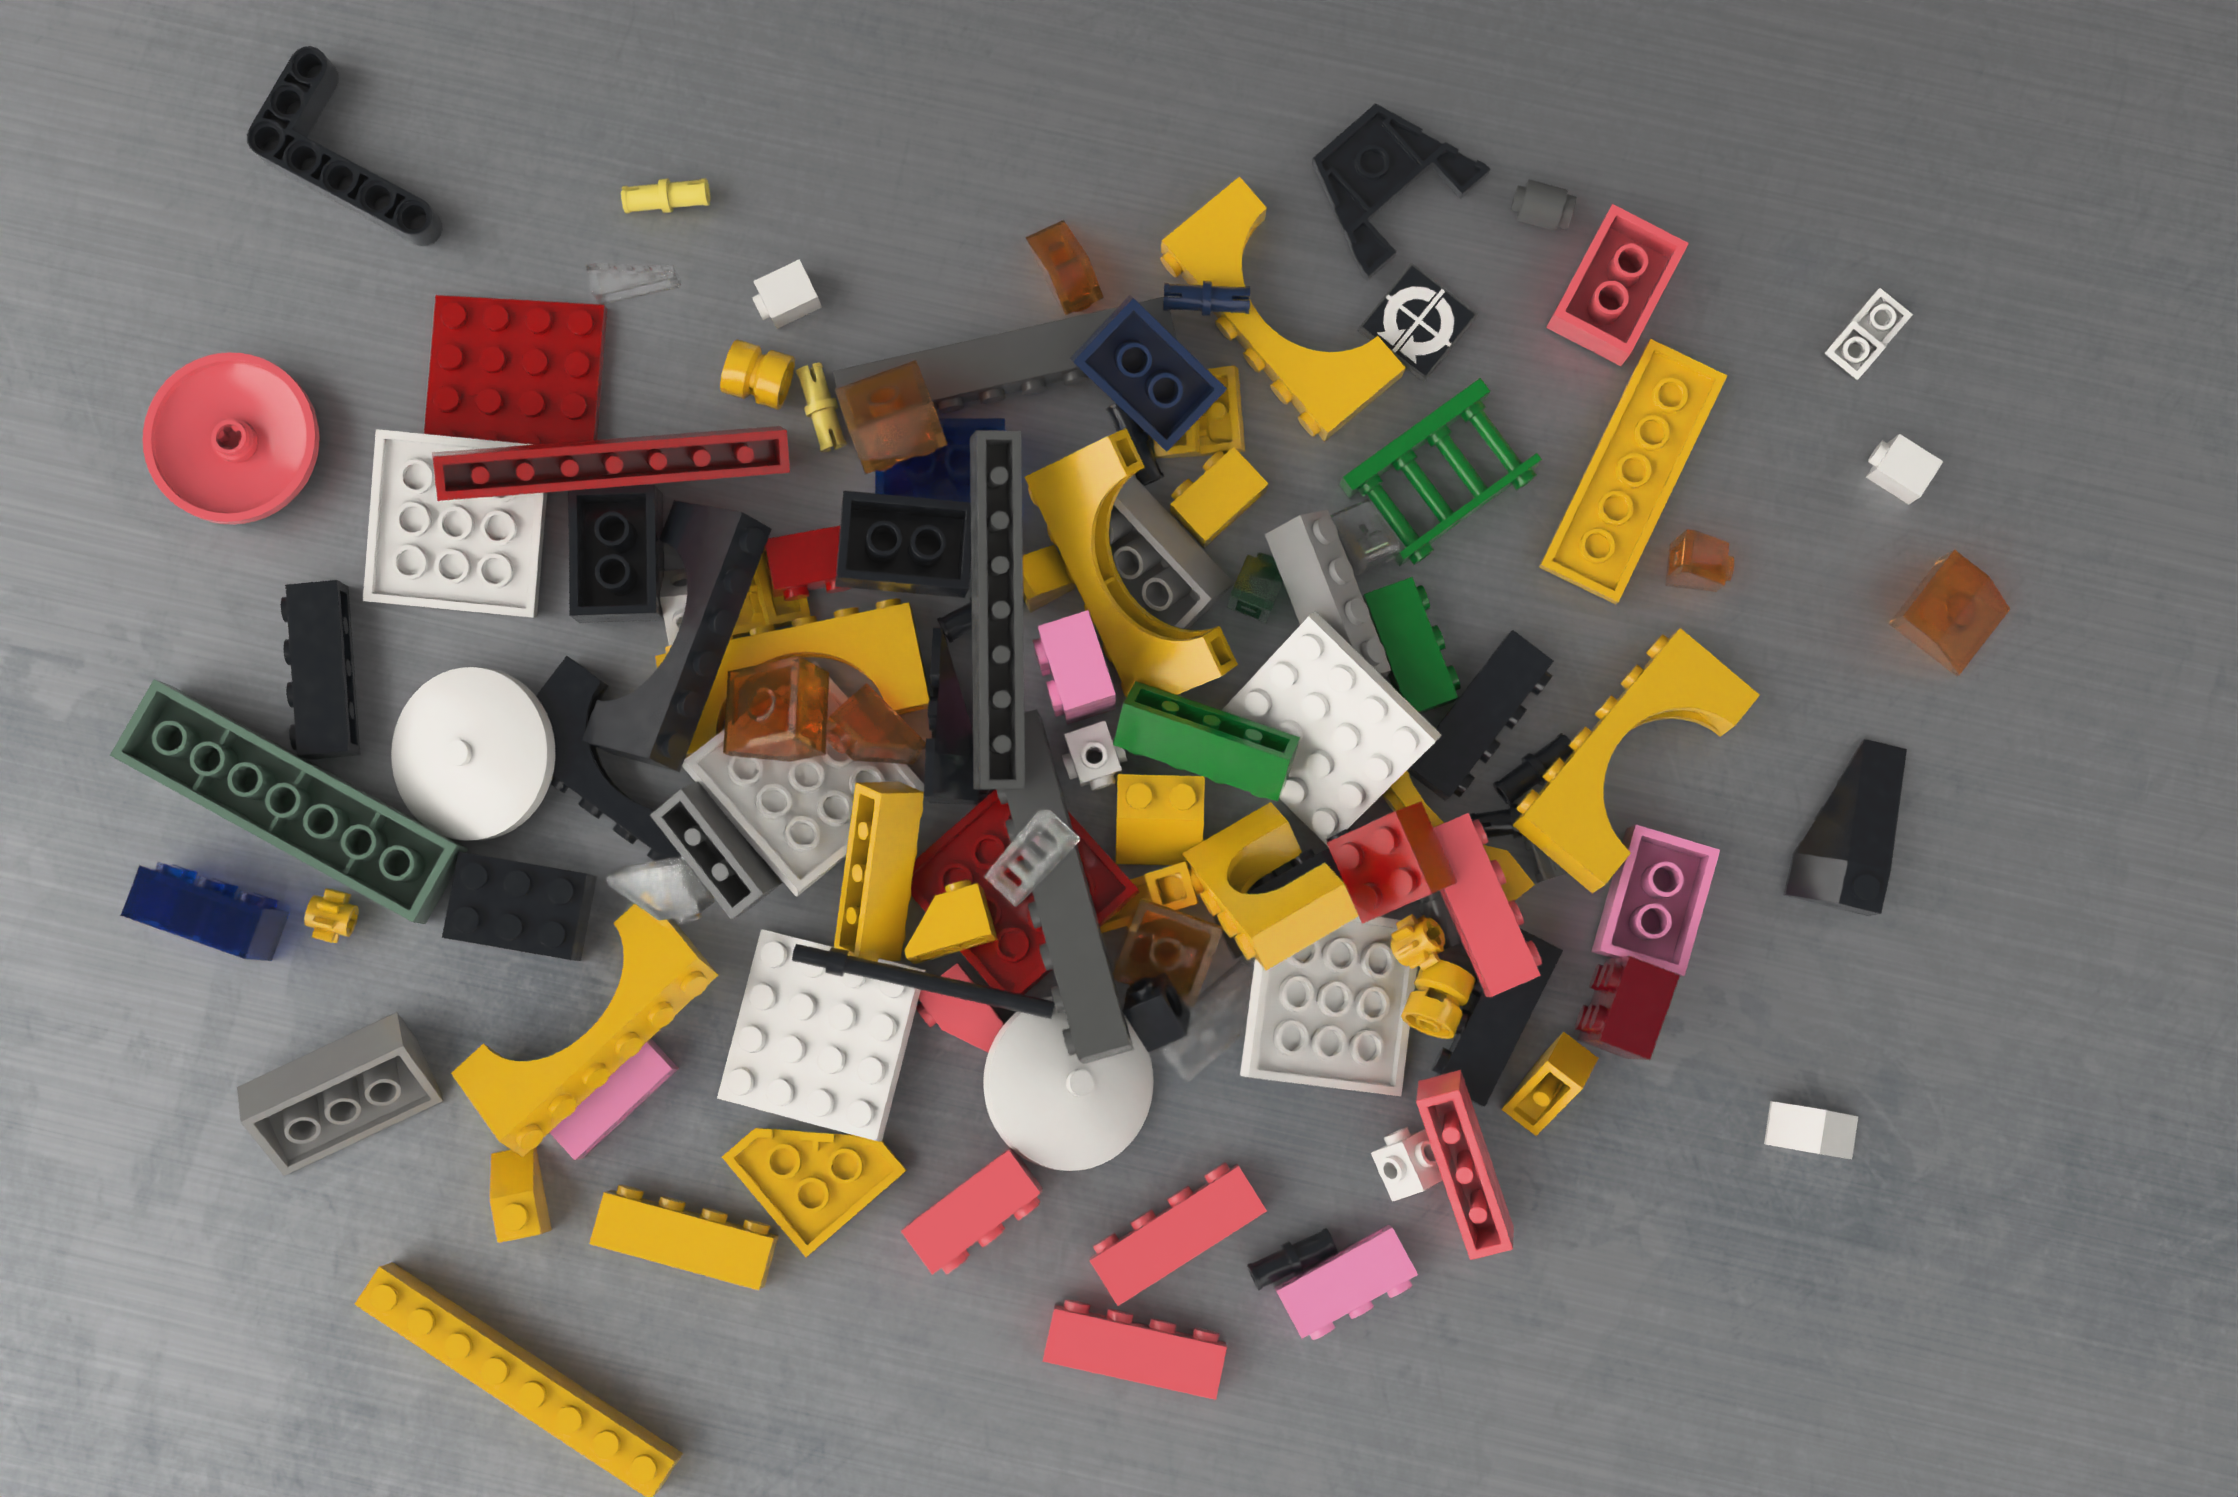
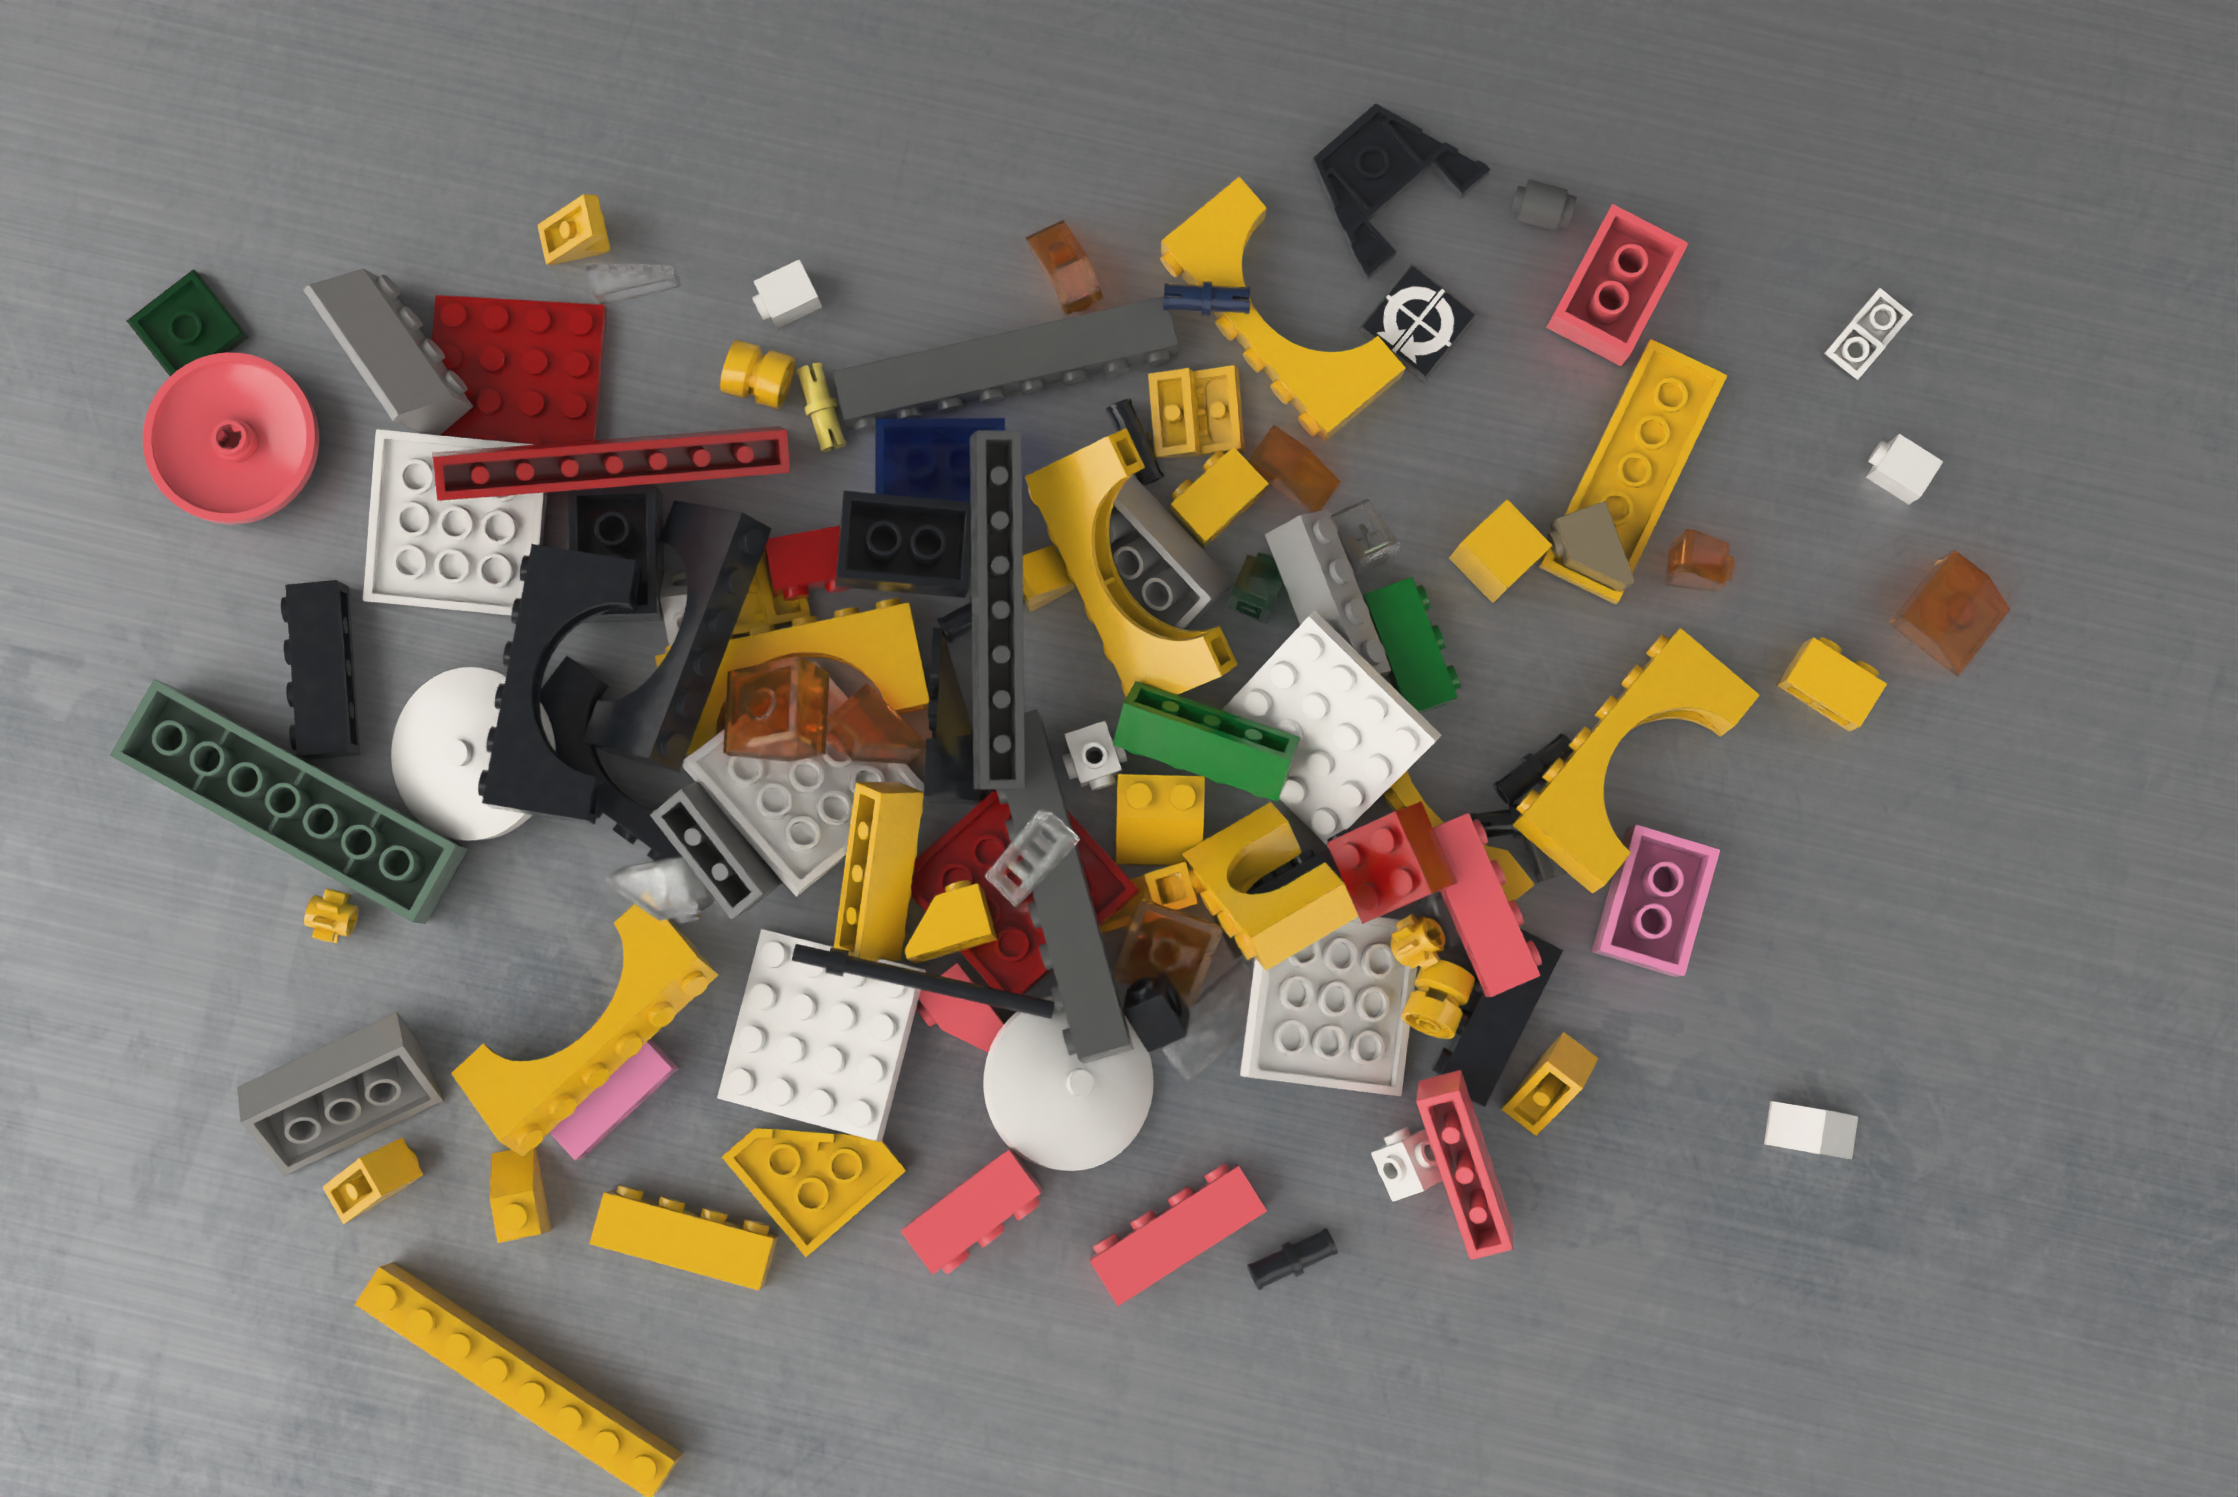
(186, 324): none -> dark green tile
(206, 911): clear blue brick -> none
(329, 166): black beam -> none
(373, 1179): none -> yellow slope
(390, 350): none -> light grey slope
(519, 906): black brick -> none
(557, 596): none -> black arch
(574, 231): none -> yellow slope
(665, 195): light yellow pin -> none
(891, 417): clear orange slope -> none
(1077, 668): bright pink brick -> none
(1135, 1350): coral brick -> none
(1148, 373): dark blue brick -> none
(1294, 470): none -> clear orange slope
(1347, 1283): bright pink brick -> none
(1402, 456): green fence -> none
(1480, 714): black brick -> none
(1500, 551): none -> yellow head
(1591, 546): none -> dark tan slope
(1626, 1007): dark red brick -> none
(1832, 683): none -> yellow brick
(1852, 840): black wedge -> none

